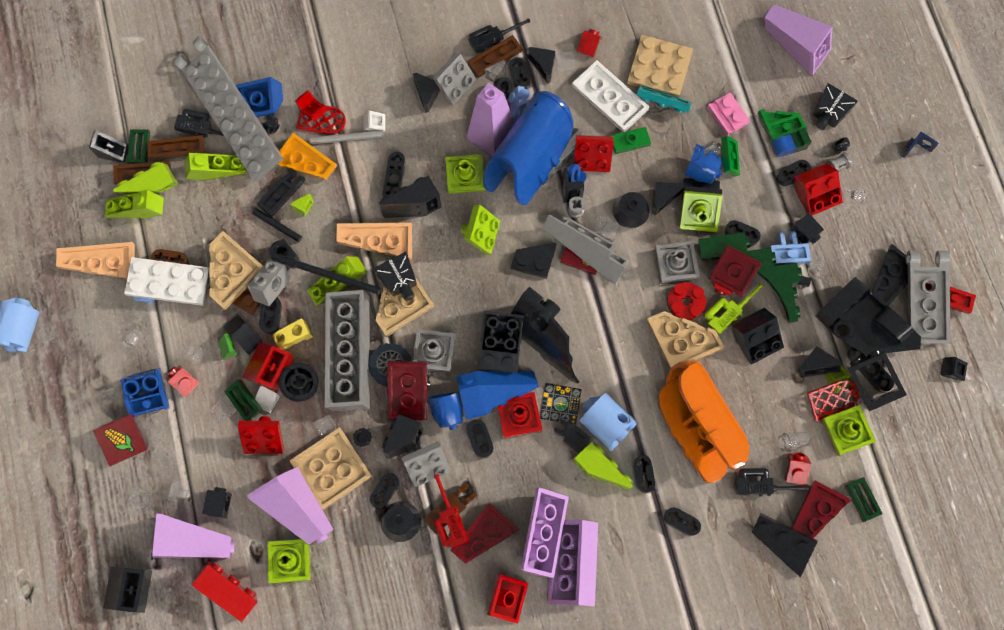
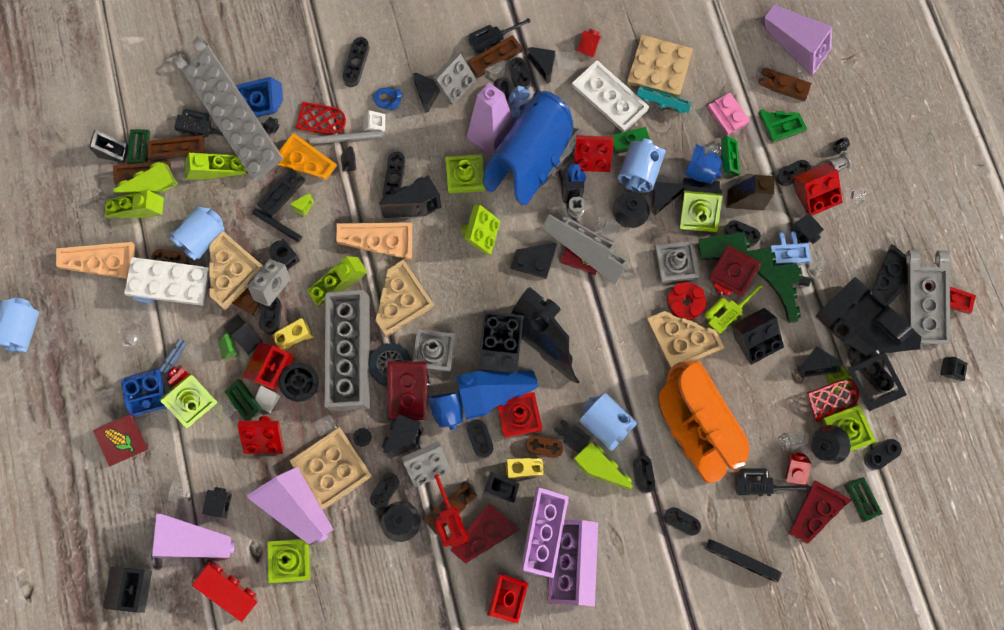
(173, 356): none -> sand blue axle
(188, 400): none -> lime plate
(197, 231): none -> light blue cylinder
(292, 262): black bar -> none
(310, 106): red bracket -> none
(348, 160): none -> black slope
(354, 54): none -> black beam
(392, 105): none -> blue piece
(397, 276): black torso -> none
(501, 487): none -> black slope
(523, 468): none -> light yellow leg
(545, 442): none -> reddish brown beam
(560, 403): sticker -> none
(641, 166): none -> light blue cylinder
(743, 560): none -> black beam
(751, 192): none -> dark brown slope
(785, 84): none -> reddish brown hinge
(785, 542): black wing -> none
(791, 143): leg -> none
(830, 444): none -> black cone
(833, 107): black torso -> none
(883, 453): none -> black plate
(919, 140): dark blue bracket -> none

